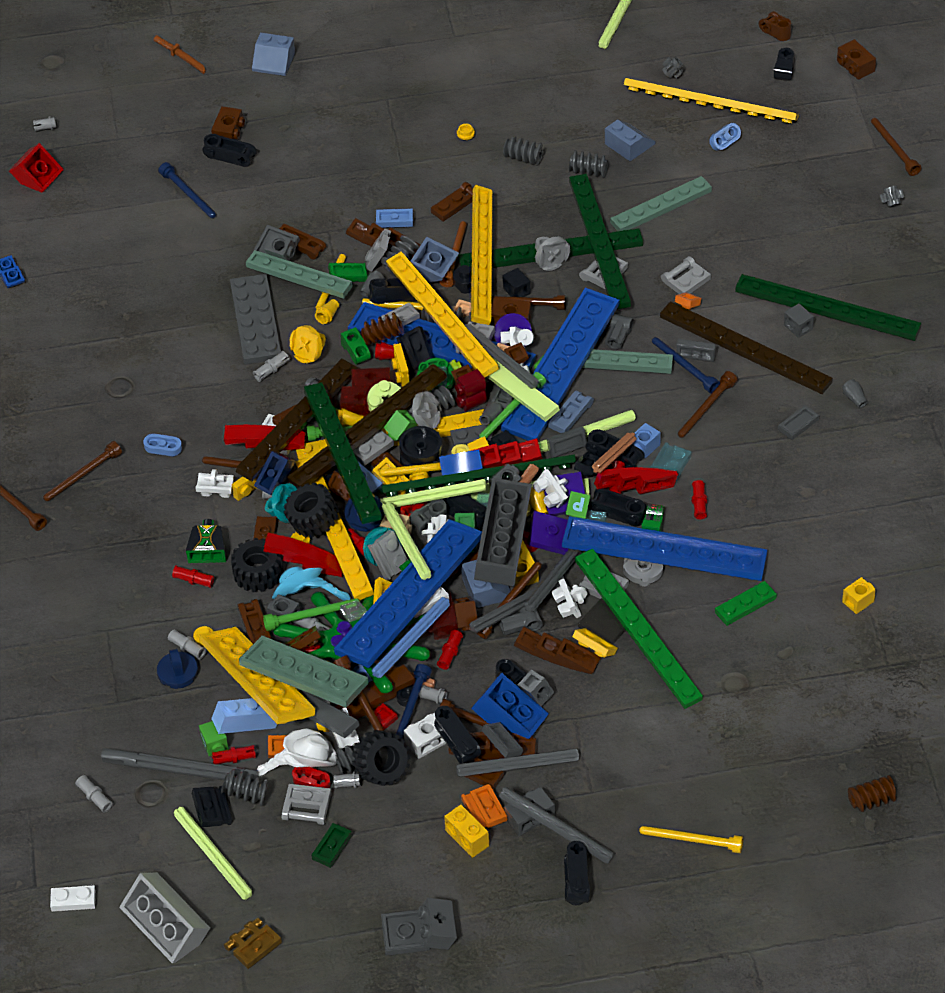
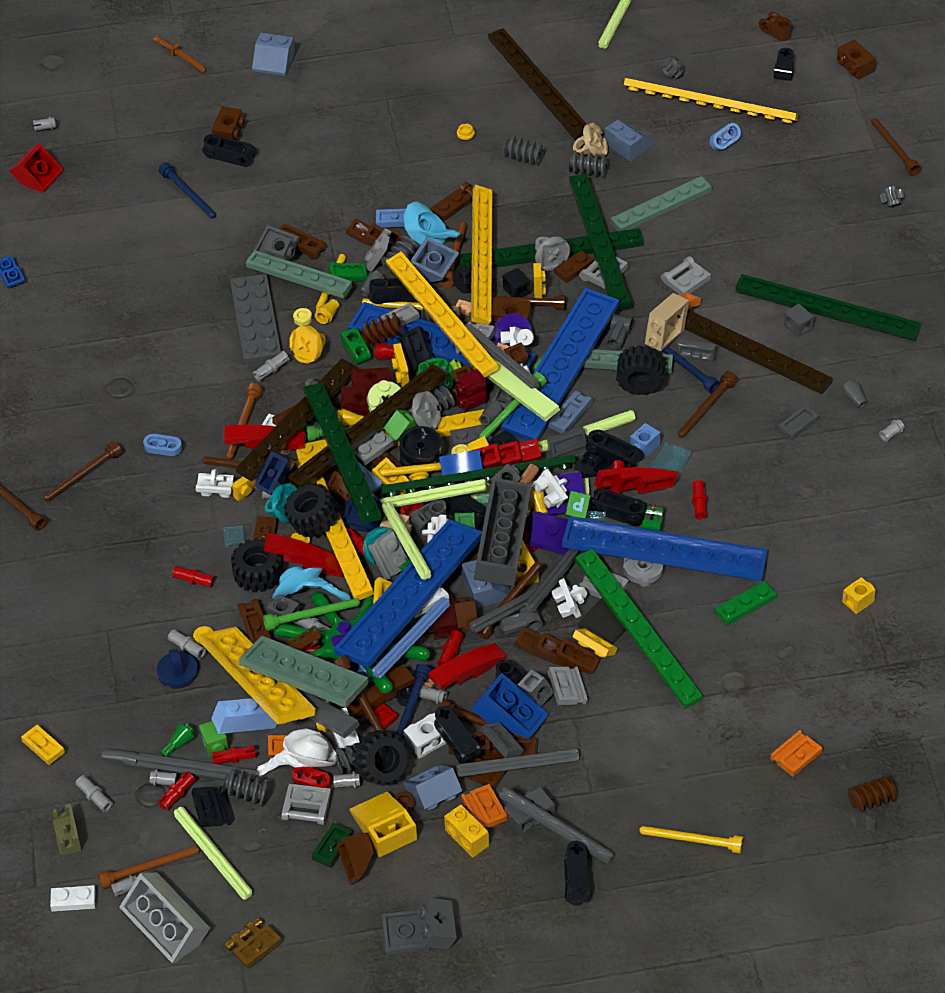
(43, 744): none -> yellow plate
(66, 831): none -> olive hinge
(108, 878): none -> dark orange piece
(123, 886): none -> light grey pin
(162, 778): none -> light grey pin
(176, 791): none -> red pin
(181, 736): none -> green cone
(206, 544): torso -> none
(233, 536): none -> clear light blue tile
(252, 393): none -> dark orange piece
(302, 317): none -> light yellow tile
(353, 610): clear tile -> none
(355, 855): none -> reddish brown slope
(385, 823): none -> yellow slope
(406, 800): none -> reddish brown tile
(423, 223): none -> medium azure hat
(433, 786): none -> sand blue slope
(466, 665): none -> red slope
(538, 82): none -> dark brown plate
(539, 277): none -> yellow plate
(567, 685): none -> light grey plate
(573, 266): none -> reddish brown plate
(593, 141): none -> tan tile
(614, 452): nougat axle -> none
(640, 370): none -> black tyre
(665, 323): none -> tan window
(796, 753): none -> orange plate
(896, 427): none -> light grey pin

